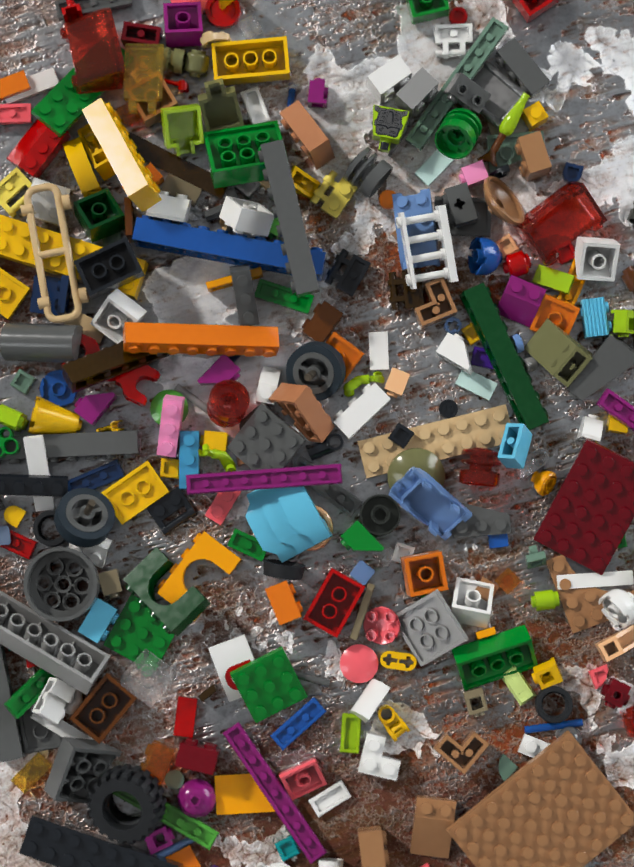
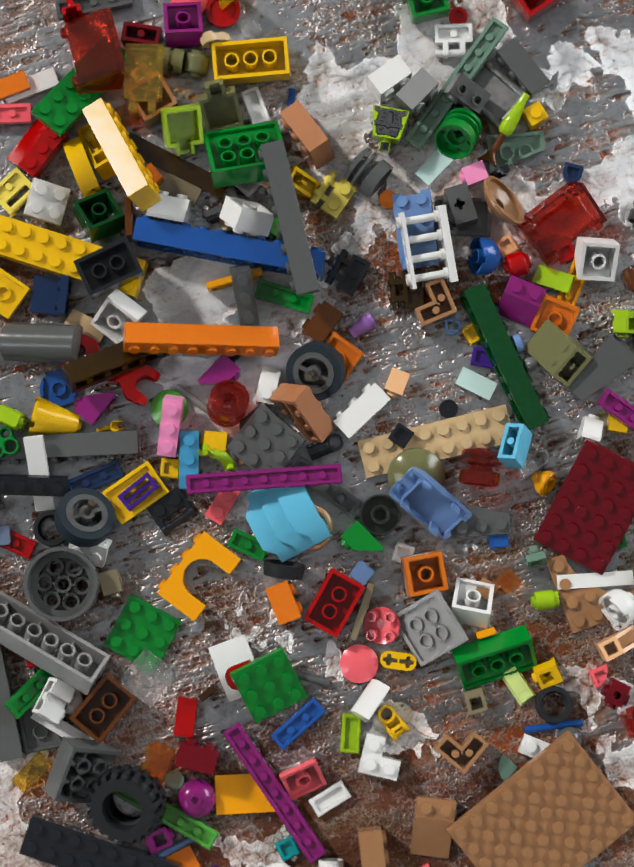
(14, 515): yellow tile -> none
(23, 381): sand green tile -> none
(79, 295): tan bar -> none
(98, 621): medium azure brick -> none
(143, 497): none -> dark purple tile
(143, 582): dark green arch -> none
(183, 86): red hand -> none
(317, 93): magenta brick -> none
(357, 381): lime arm -> none
(363, 325): none -> medium lavender cone
(378, 351): white tile -> none
(455, 352): white slope -> none
(534, 156): medium nougat brick -> none
(594, 318): medium azure brick -> none

